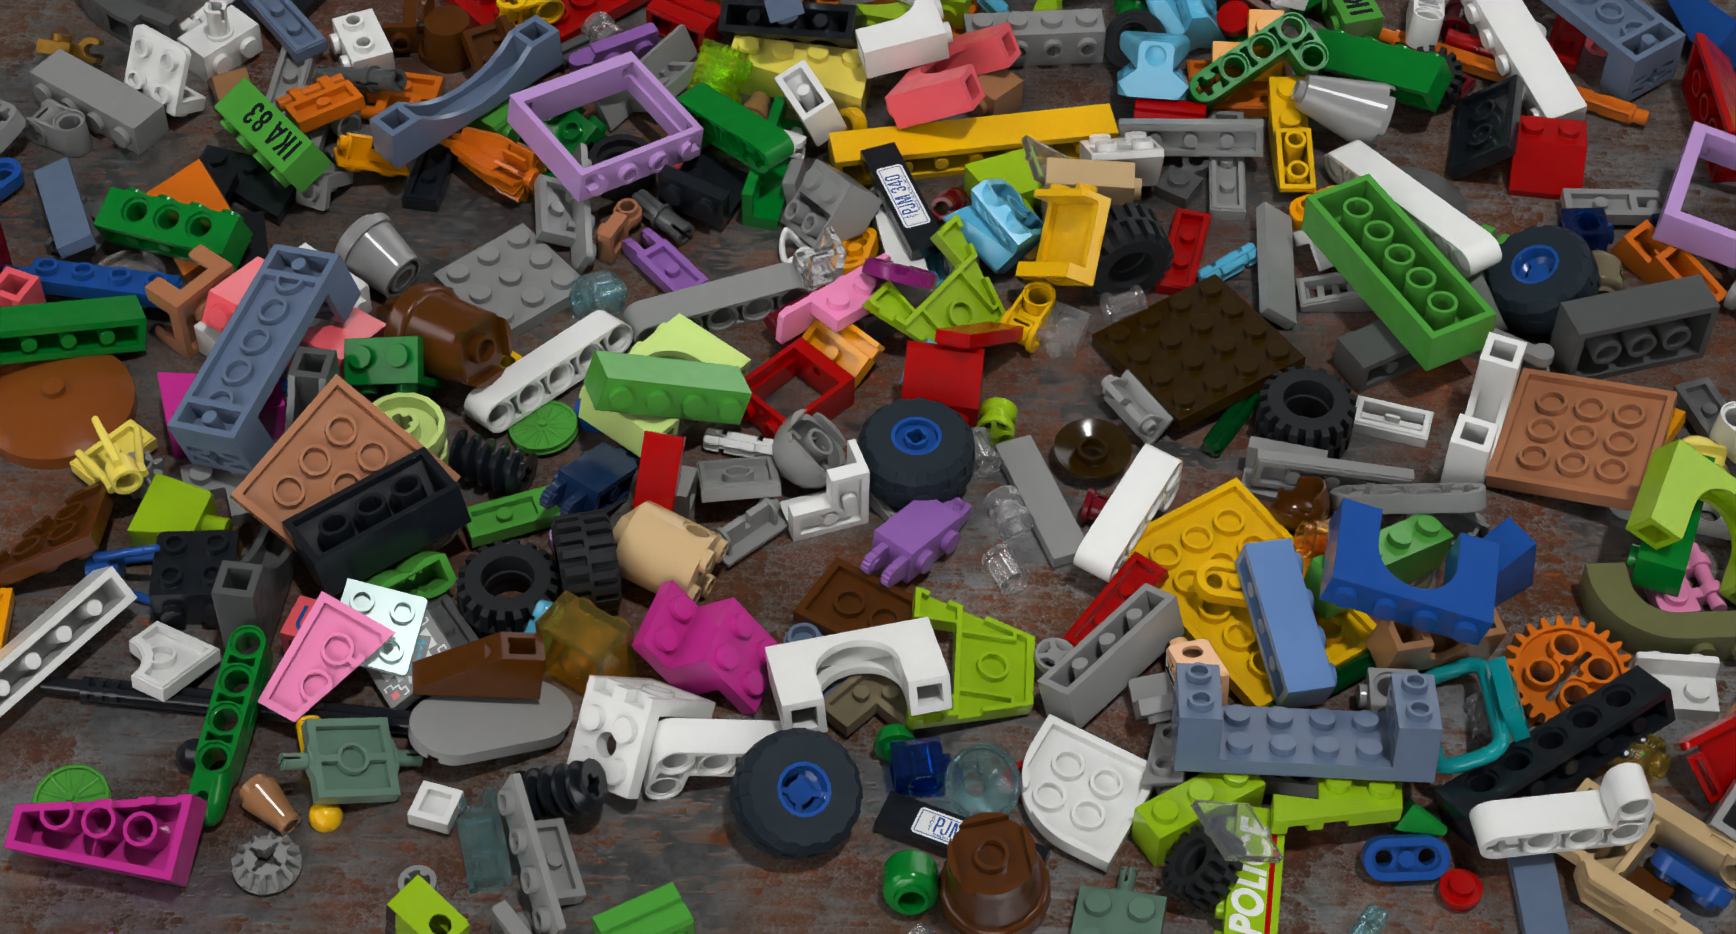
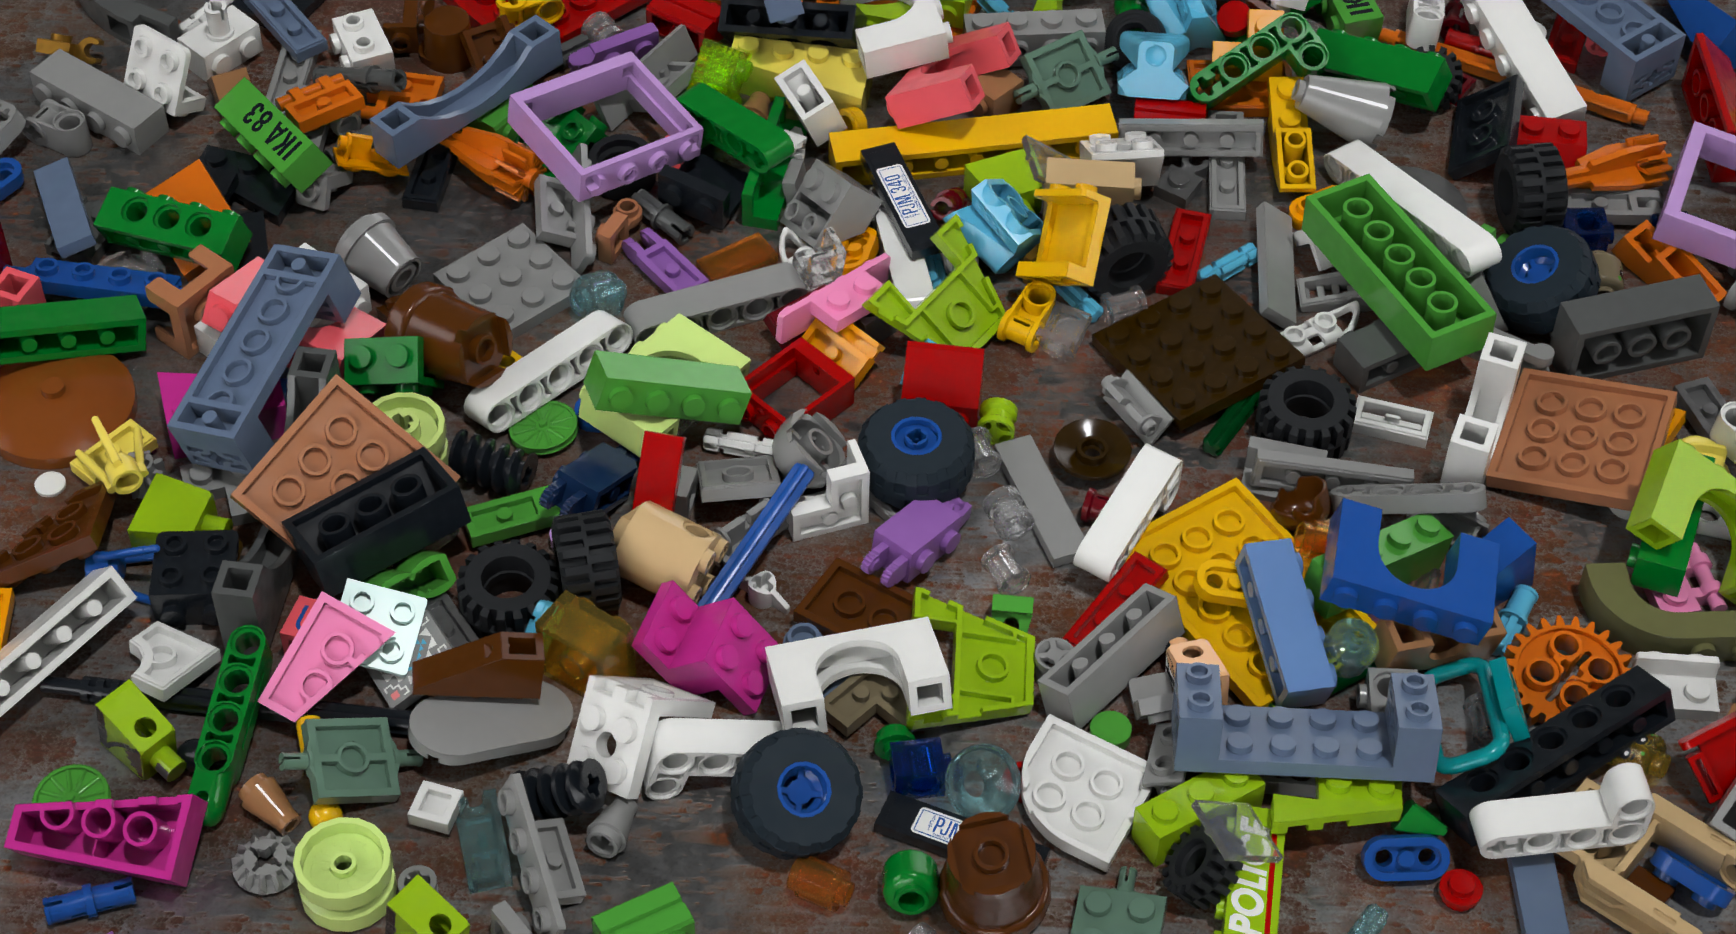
(50, 484): none -> white piece
(89, 900): none -> blue pin
(138, 733): none -> lime torso
(345, 874): none -> yellowish green wheel
(611, 829): none -> light grey cone
(738, 258): none -> clear orange tile
(759, 535): none -> blue axle
(763, 593): none -> white piece
(820, 883): none -> clear orange brick
(899, 273): magenta tile -> none
(978, 335): red tile -> none
(1013, 607): none -> bright green tile
(1066, 73): none -> sand green plate
(1081, 300): none -> medium azure axle
(1112, 728): none -> bright green tile
(1321, 325): none -> white piece
(1351, 646): none -> clear light blue head
(1515, 614): none -> medium azure axle
(1530, 187): none -> black tyre
(1622, 166): none -> orange piece

